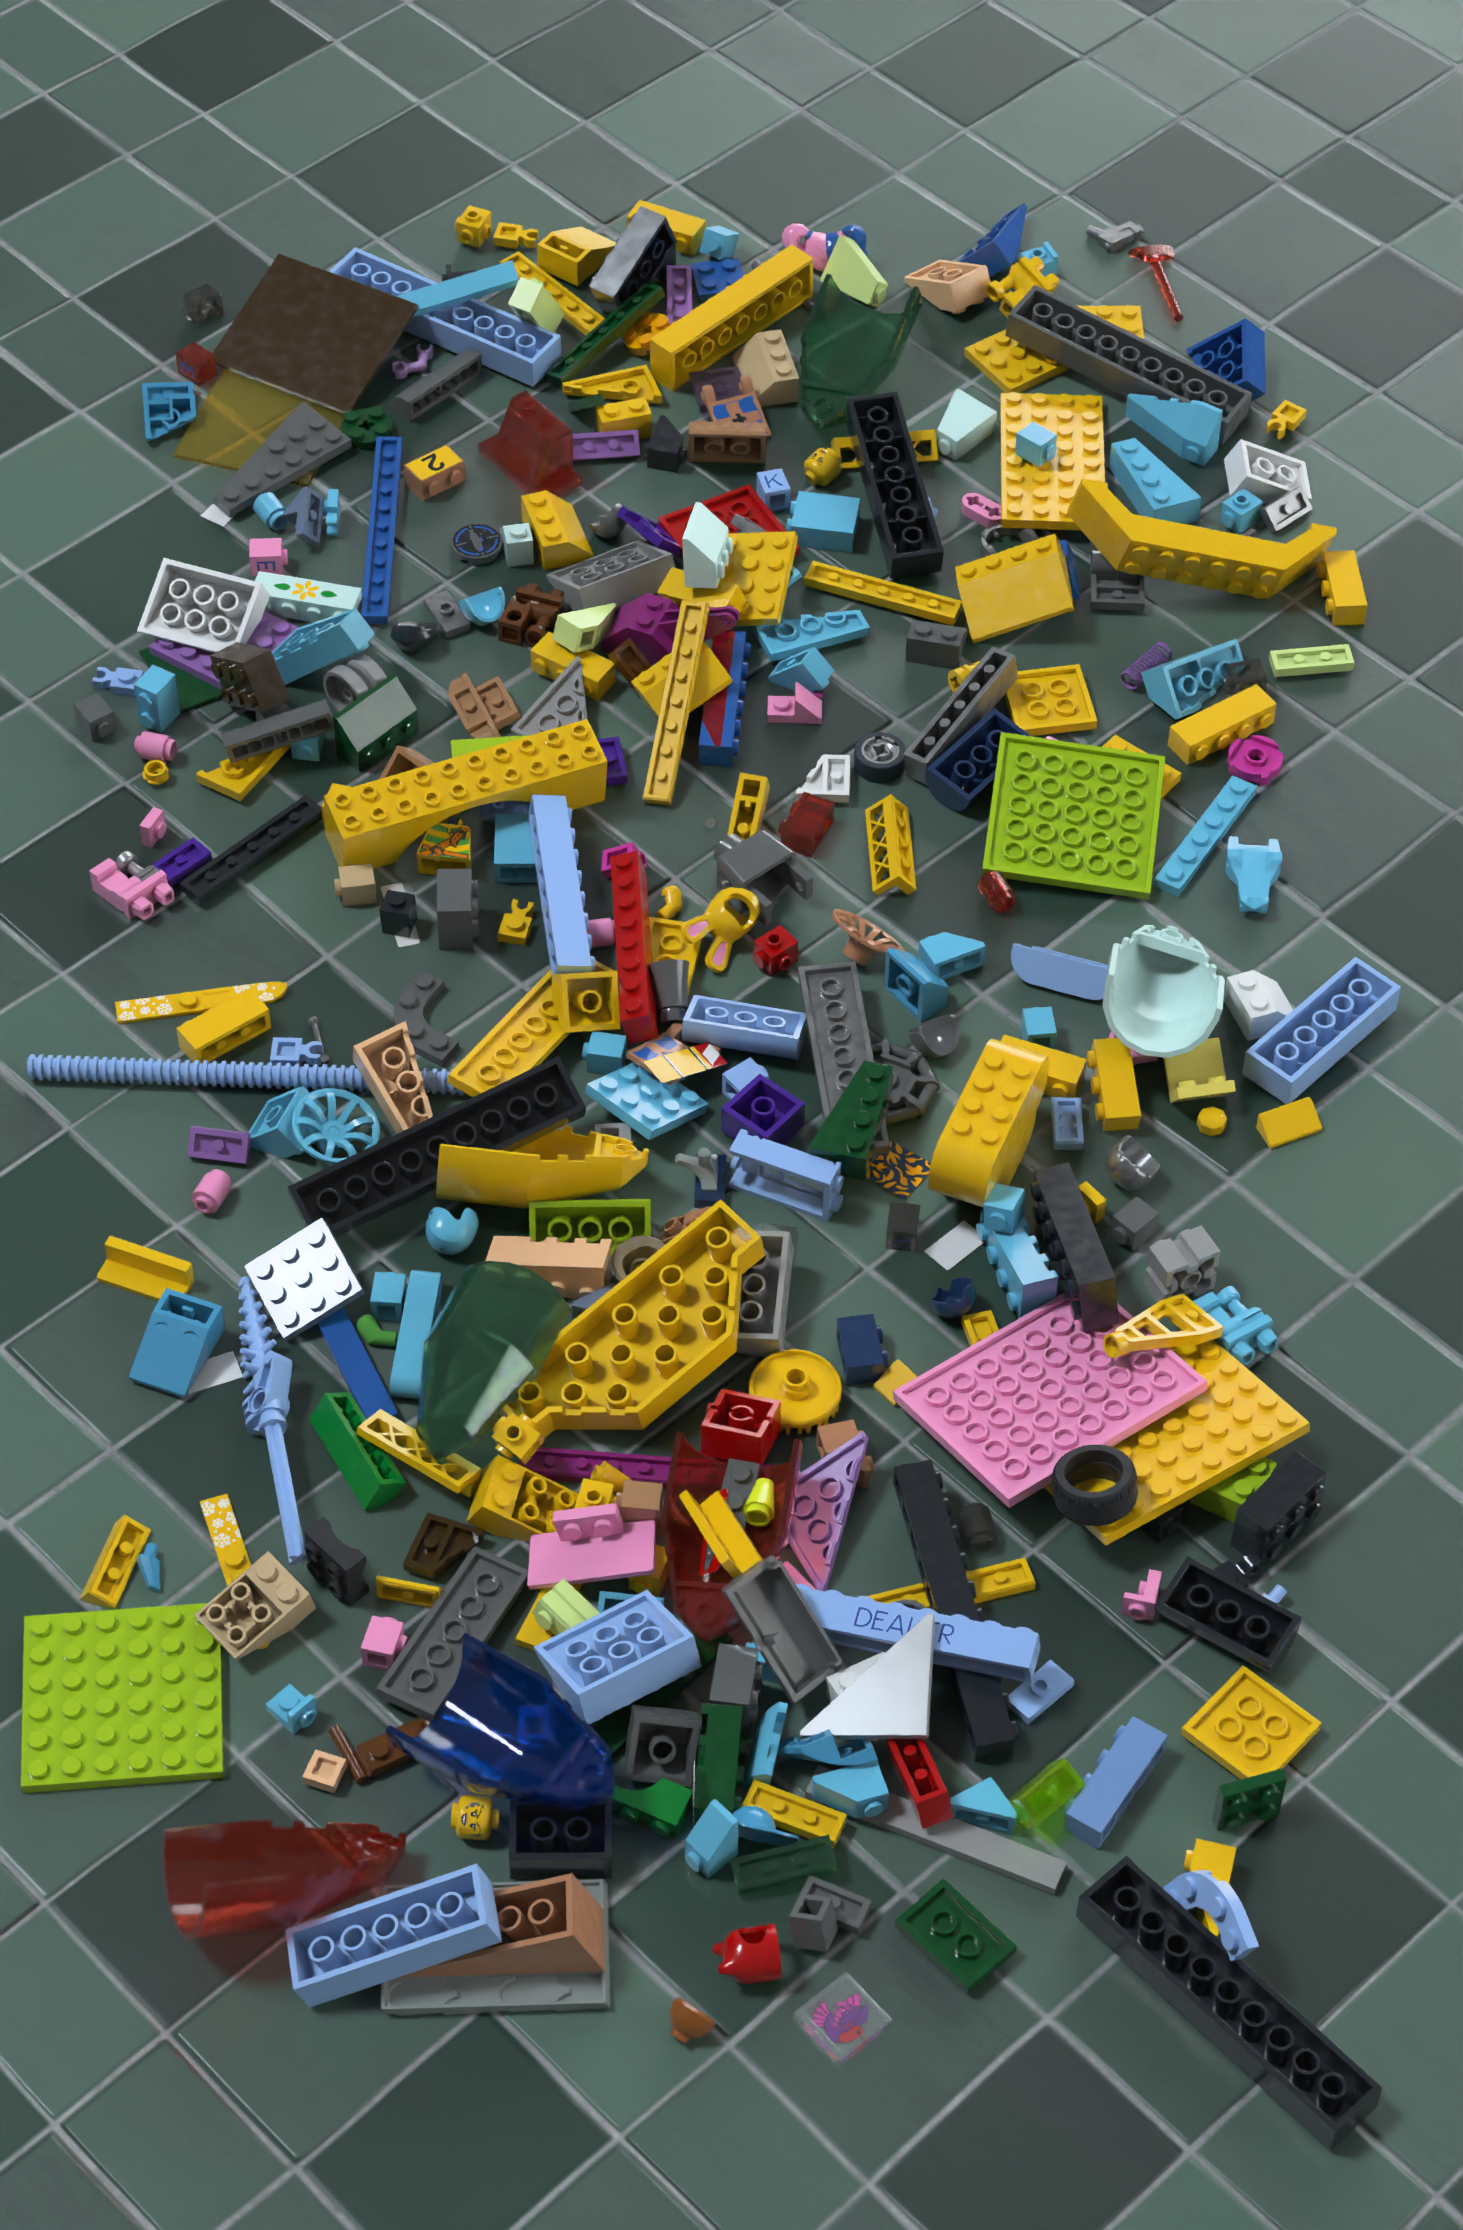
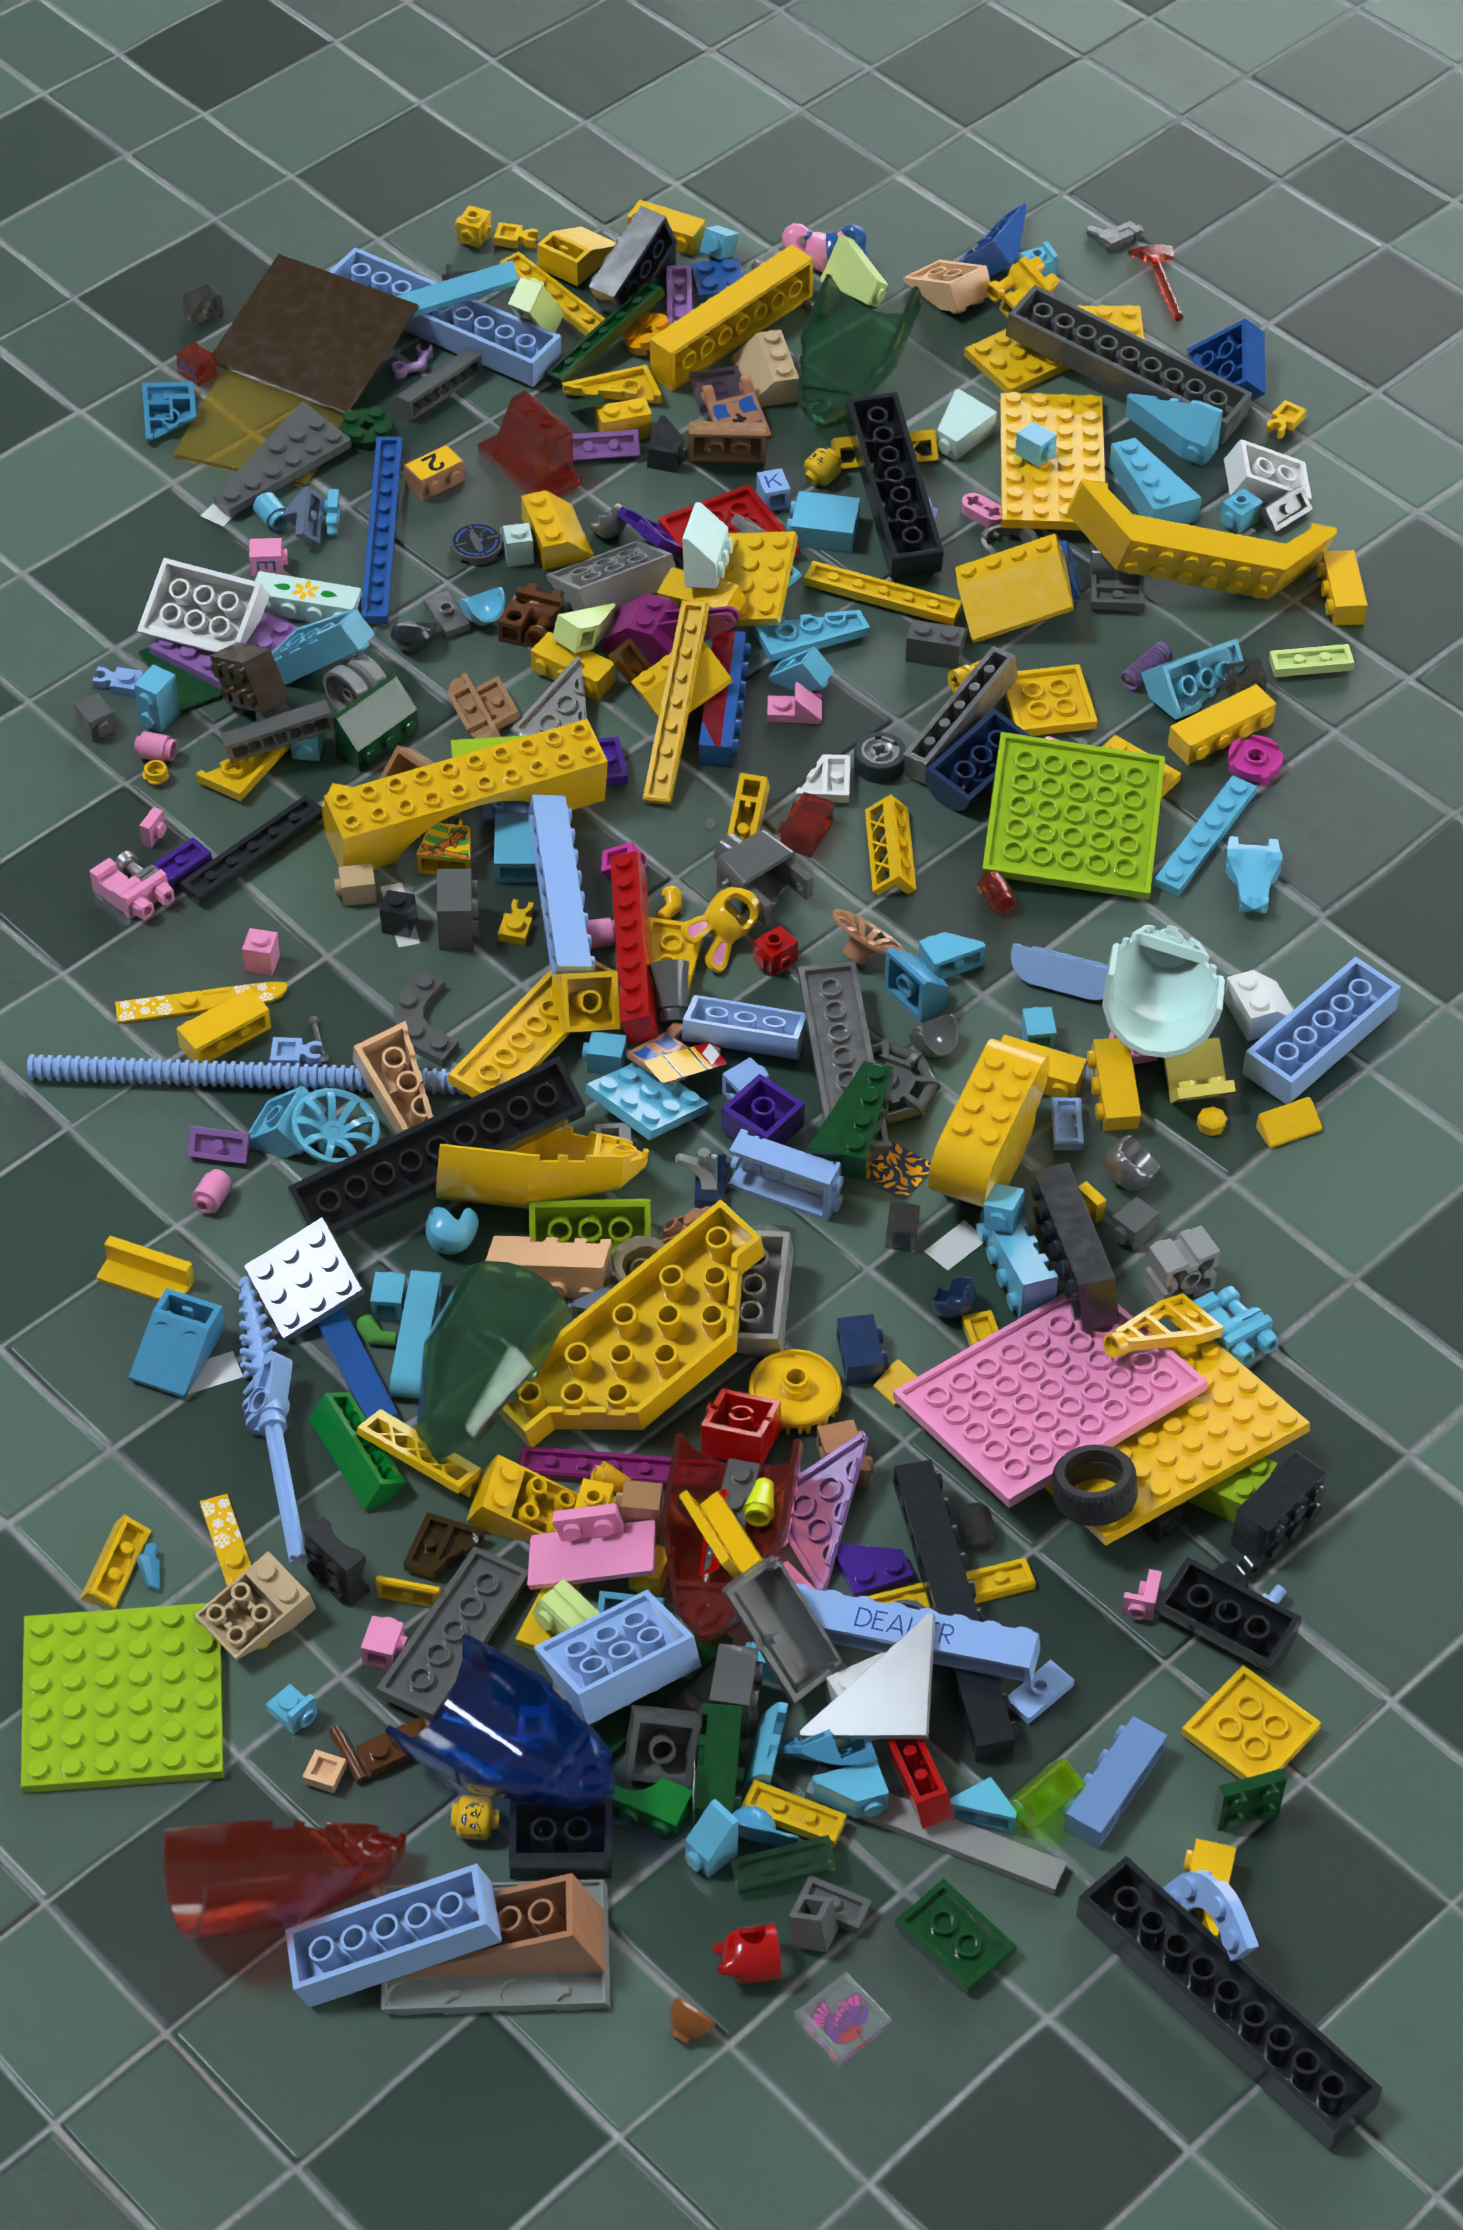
(261, 952): none -> bright pink brick
(524, 1444): yellow brick -> none
(872, 1569): none -> dark purple wing

